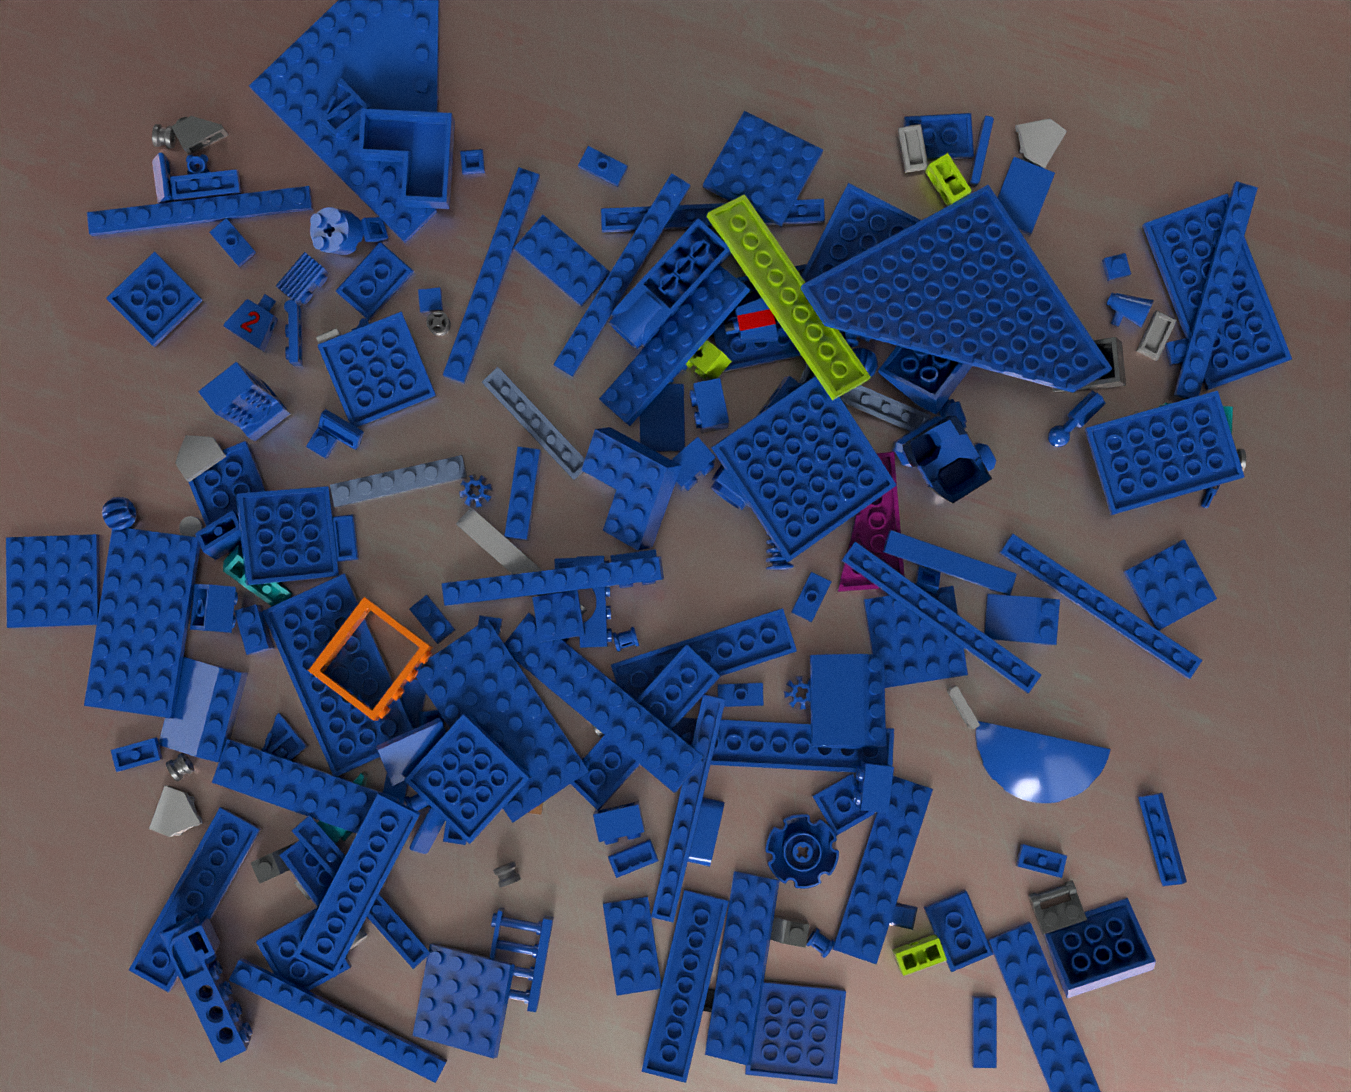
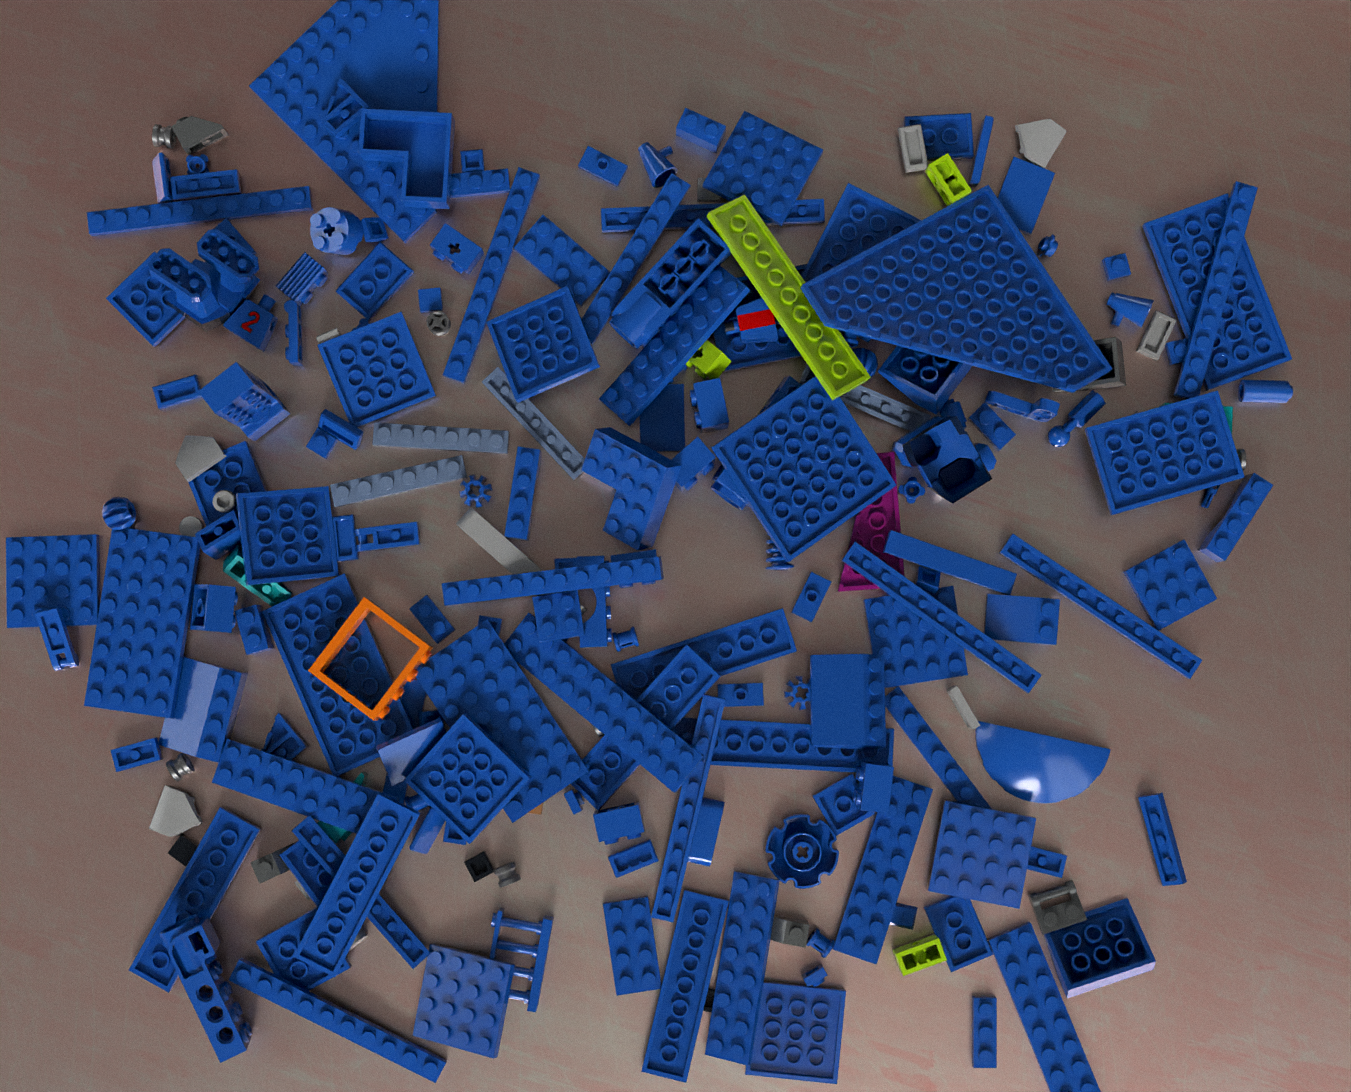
(56, 638): none -> blue plate
(177, 392): none -> blue tile
(183, 849): none -> black tile
(209, 289): none -> blue piece
(224, 501): none -> light grey tile
(388, 536): none -> blue plate
(440, 438): none -> sand blue plate
(450, 238): none -> blue brick
(479, 866): none -> black tile
(480, 183): none -> blue plate
(543, 344): none -> blue plate
(574, 800): none -> blue plate
(656, 164): none -> blue piece
(700, 130): none -> blue brick
(705, 195): none -> light grey tile
(815, 976): none -> blue plate
(911, 496): none -> blue plate
(932, 749): none -> blue plate
(981, 854): none -> blue plate
(991, 426): none -> blue plate
(1041, 410): none -> blue beam
(1047, 246): none -> blue plate
(1243, 508): none -> blue arch
(1264, 391): none -> blue brick

